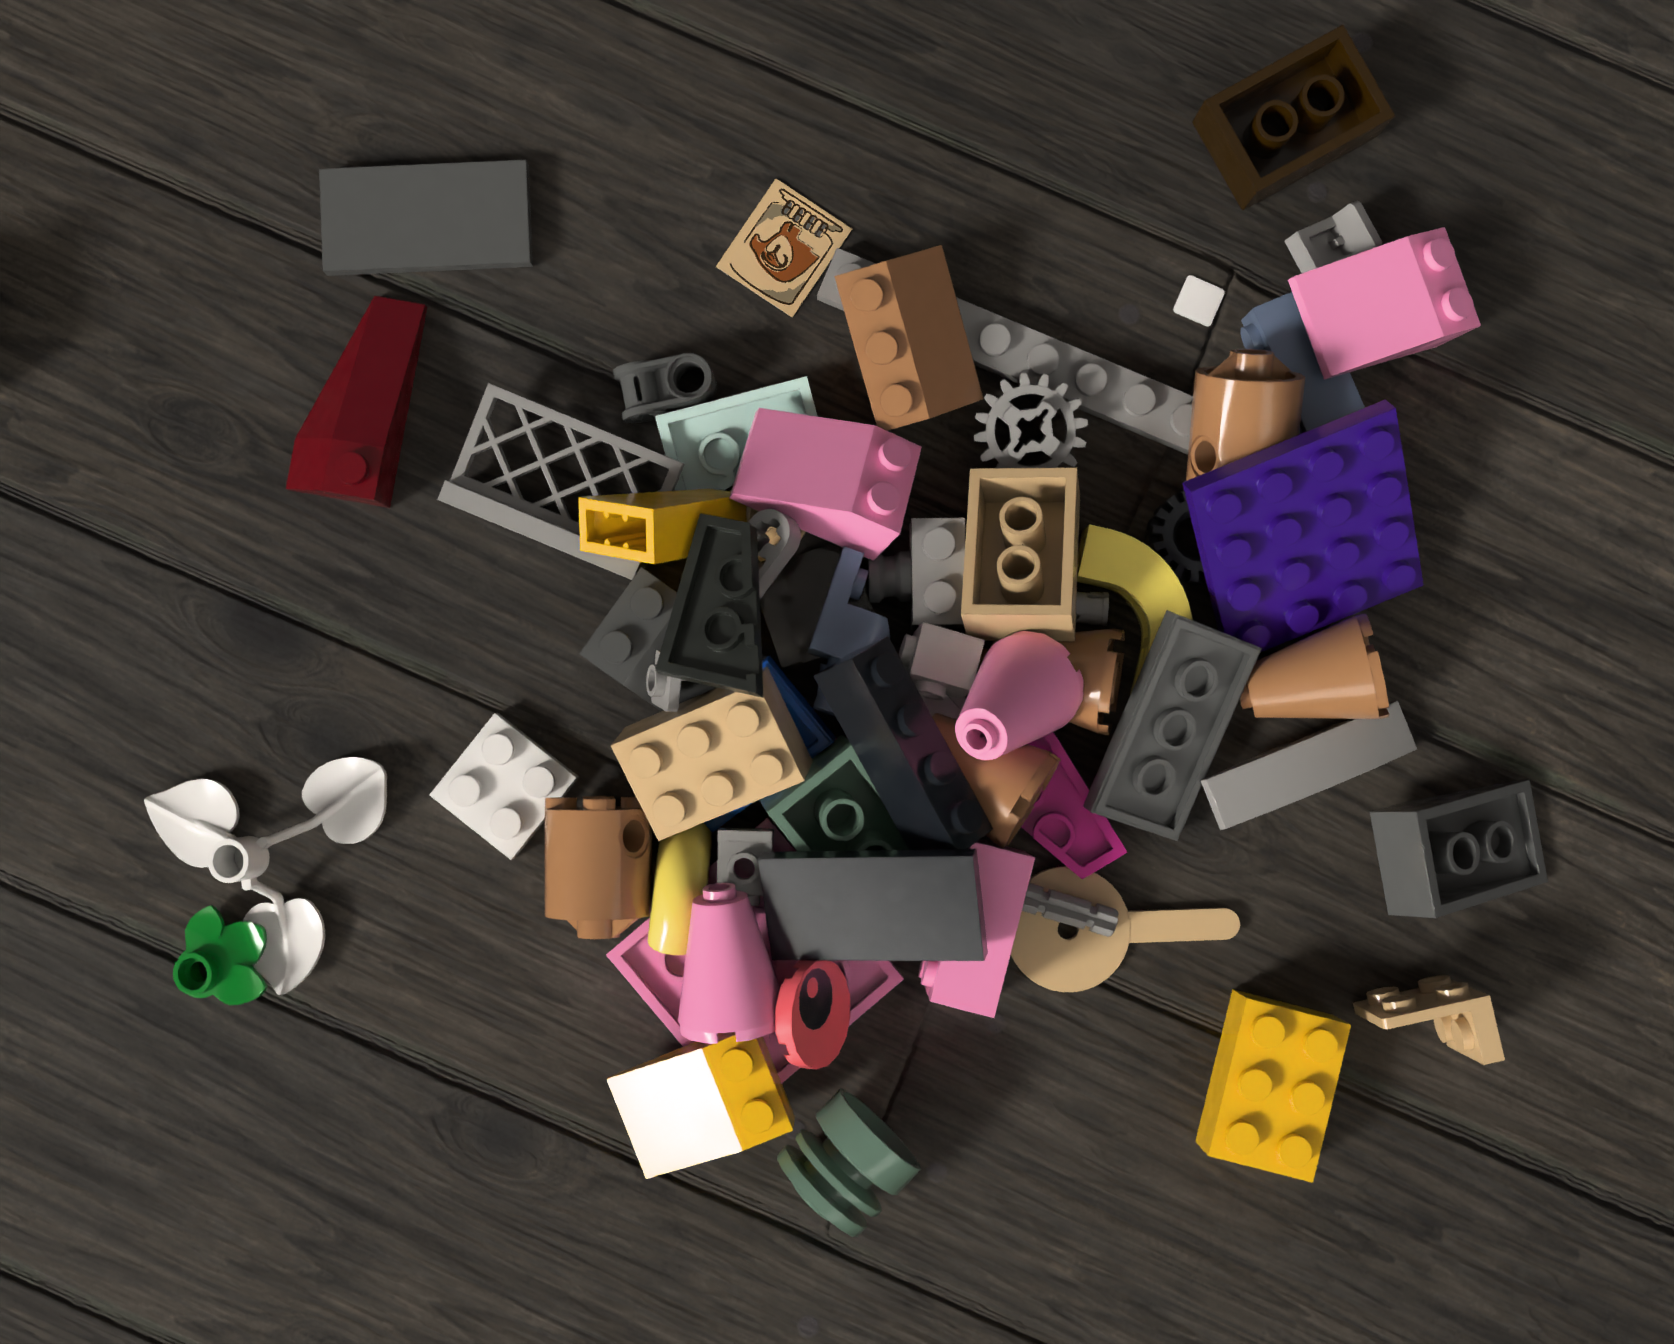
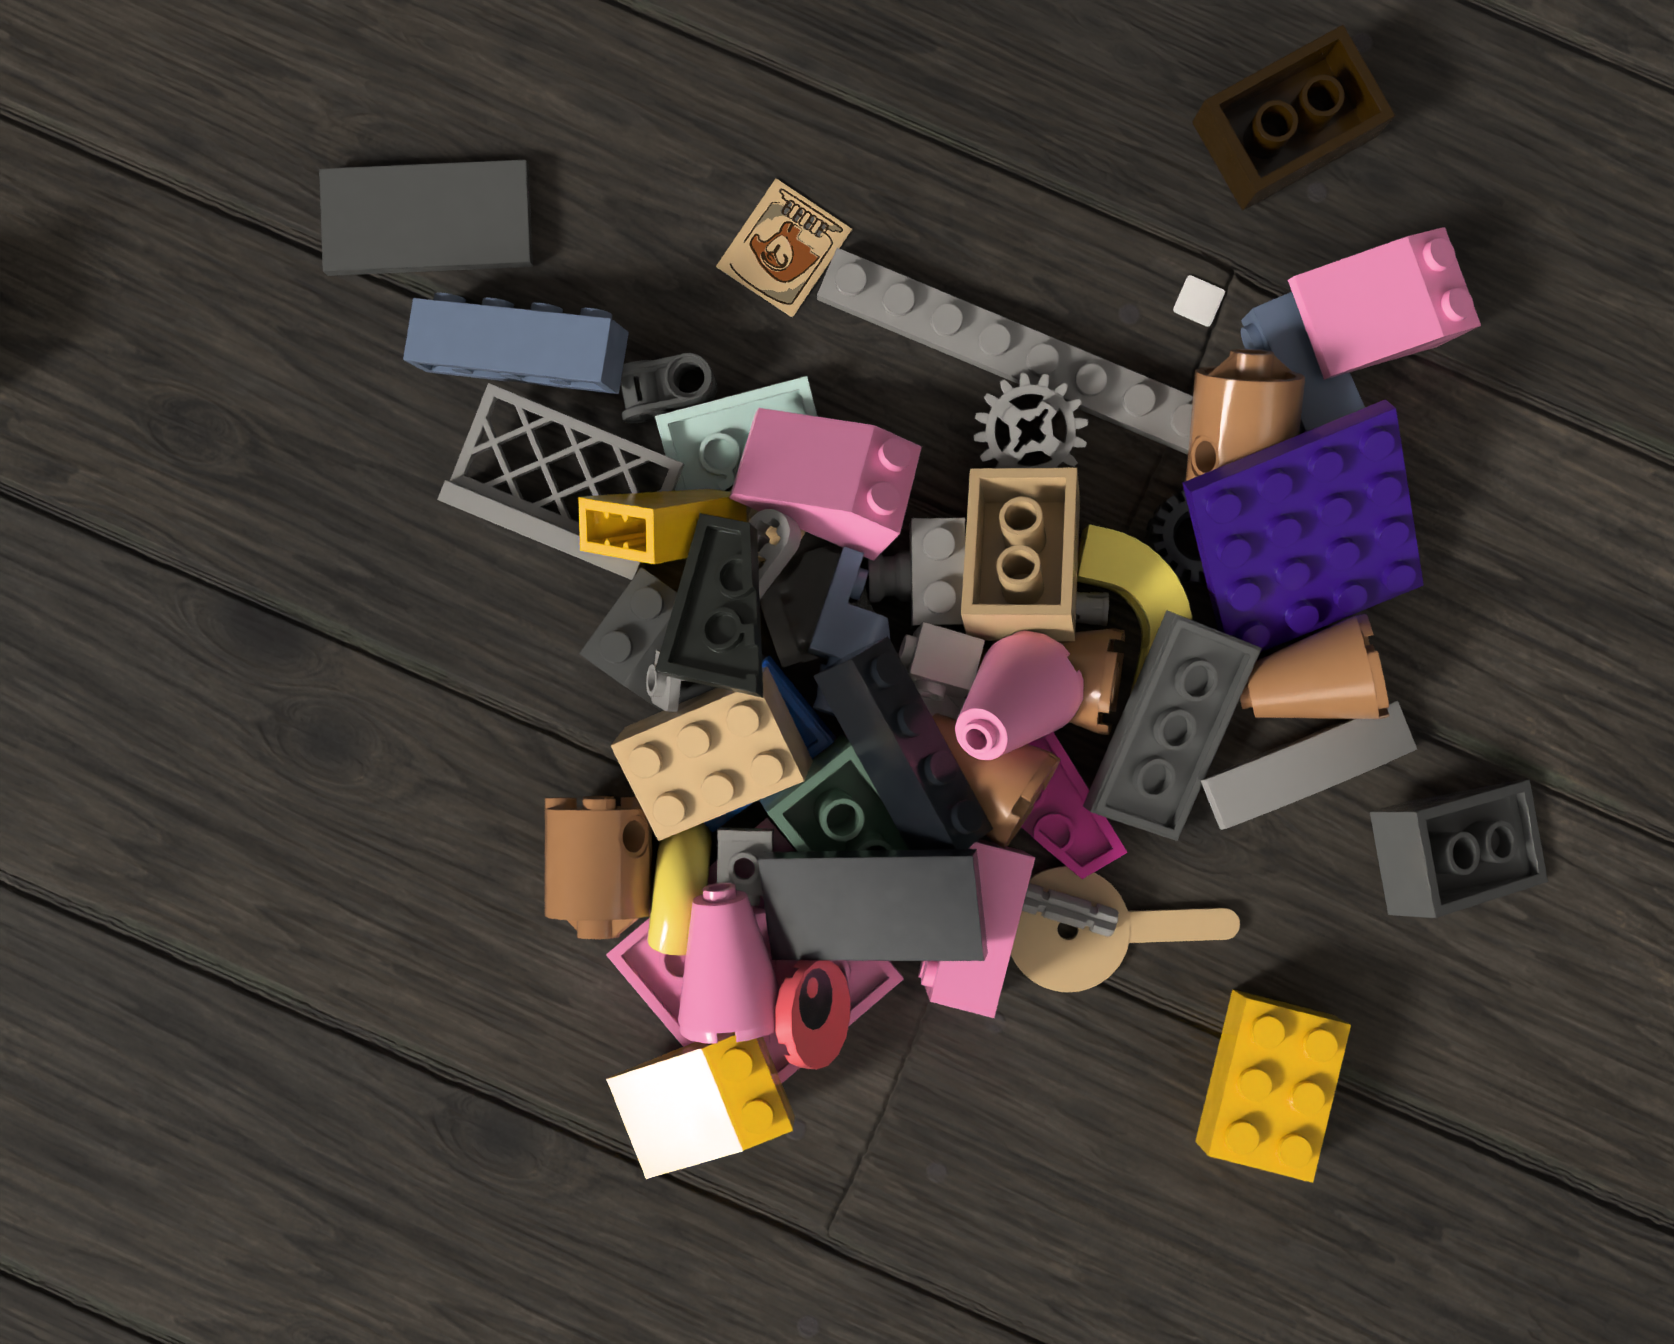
(197, 825): white plant -> none
(227, 956): green plate -> none
(359, 419): dark red wedge -> none
(503, 785): white plate -> none
(516, 344): none -> sand blue brick
(839, 1171): sand green wheel -> none
(909, 338): medium nougat slope -> none
(1333, 238): light grey bracket -> none
(1460, 1014): tan bracket -> none

